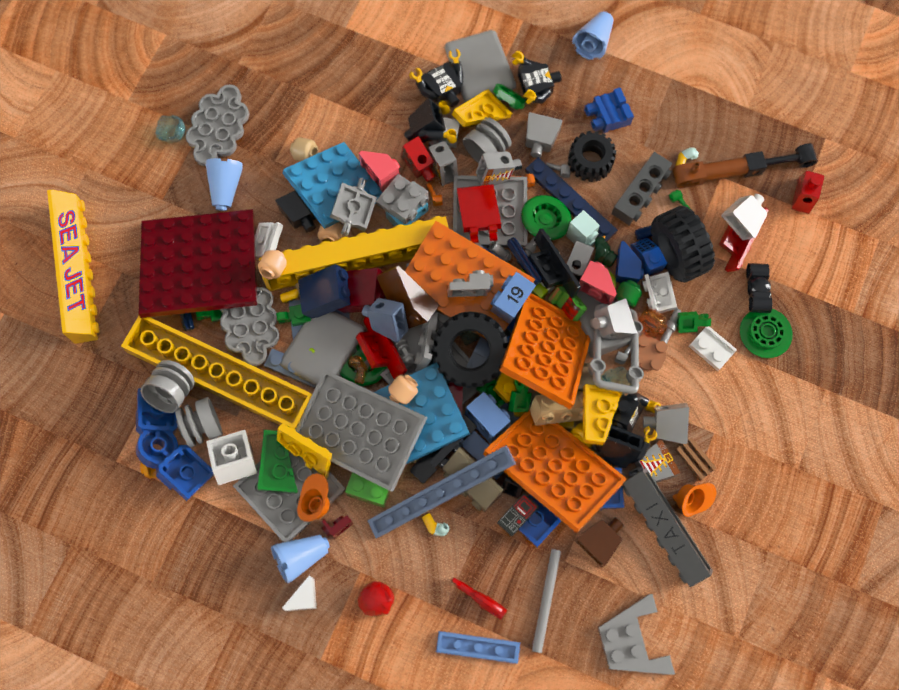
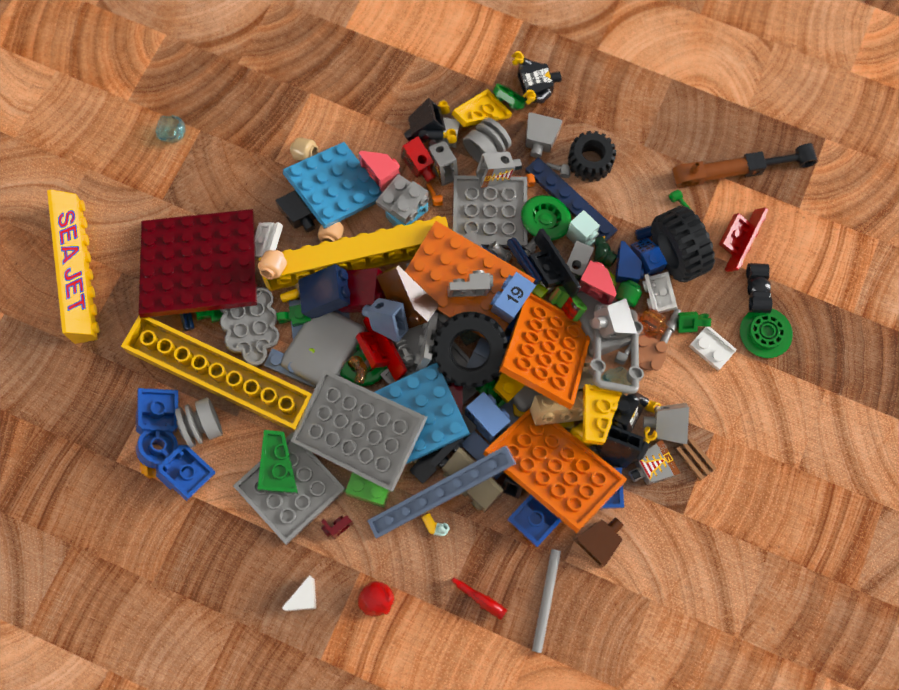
(167, 386): light grey wheel -> none
(217, 124): light grey plate -> none
(223, 181): light blue cone -> none
(231, 457): white brick -> none
(298, 445): yellow wing -> none
(299, 555): light blue cone -> none
(313, 498): orange piece -> none
(353, 207): light grey plate -> none
(403, 389): light nougat head -> none
(442, 82): torso -> none
(478, 647): medium blue tile -> none
(479, 211): red tile -> none
(482, 63): light grey piece -> none
(518, 514): pearl dark grey tile -> none
(520, 398): green plate -> none
(593, 37): light blue cone -> none
(609, 111): blue hips -> none
(625, 644): light grey wing -> none
(655, 165): dark grey brick -> none
(667, 527): dark grey brick -> none
(686, 154): light aqua arm -> none
(694, 498): orange piece -> none
(746, 216): white torso -> none
(809, 186): red torso -> none

